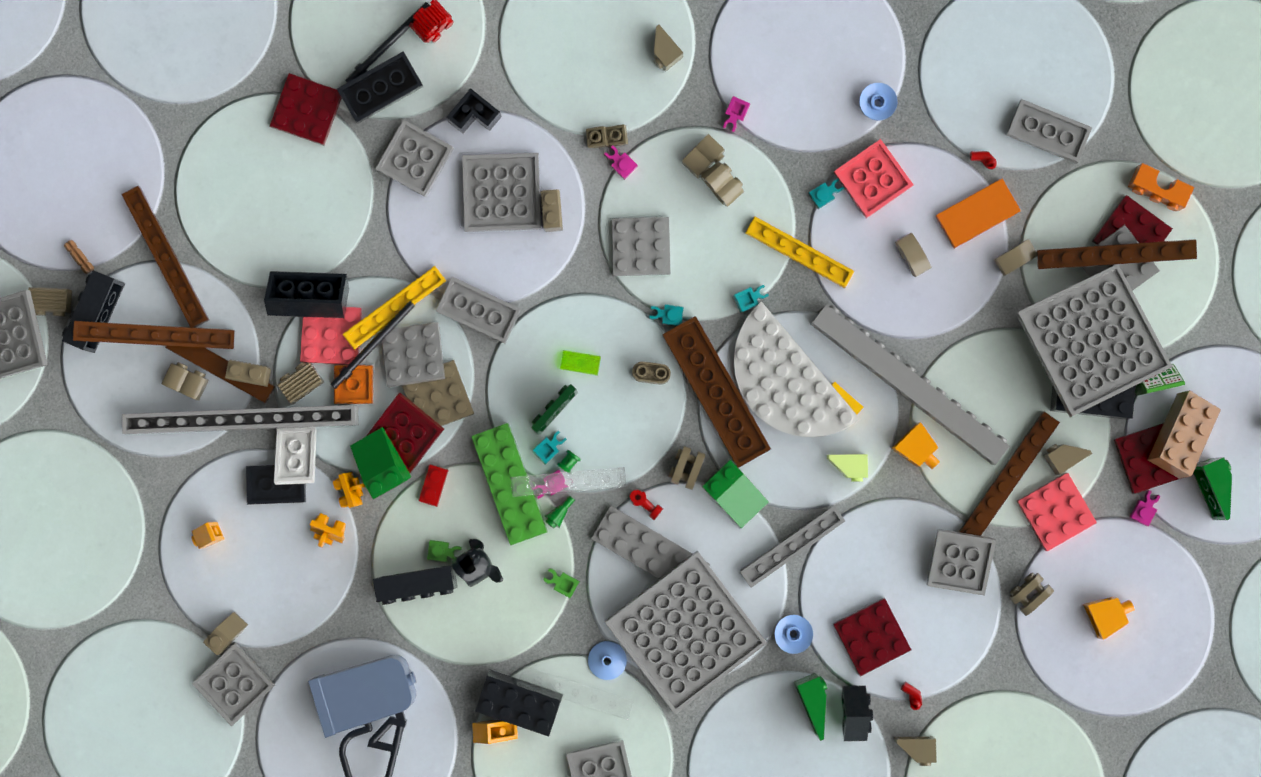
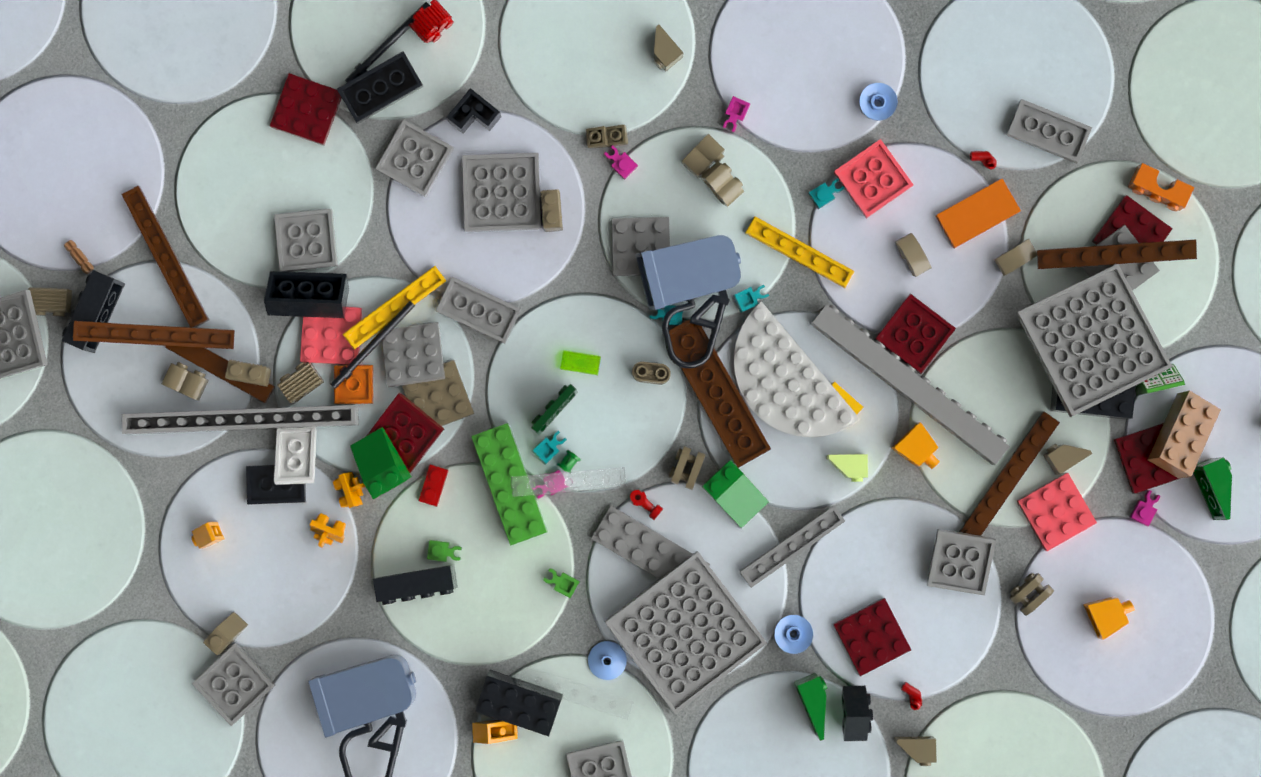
(306, 240): none -> light grey plate
(475, 565): black piece -> none
(557, 515): green cone -> none
(688, 273): none -> sand blue piece
(915, 333): none -> dark red plate

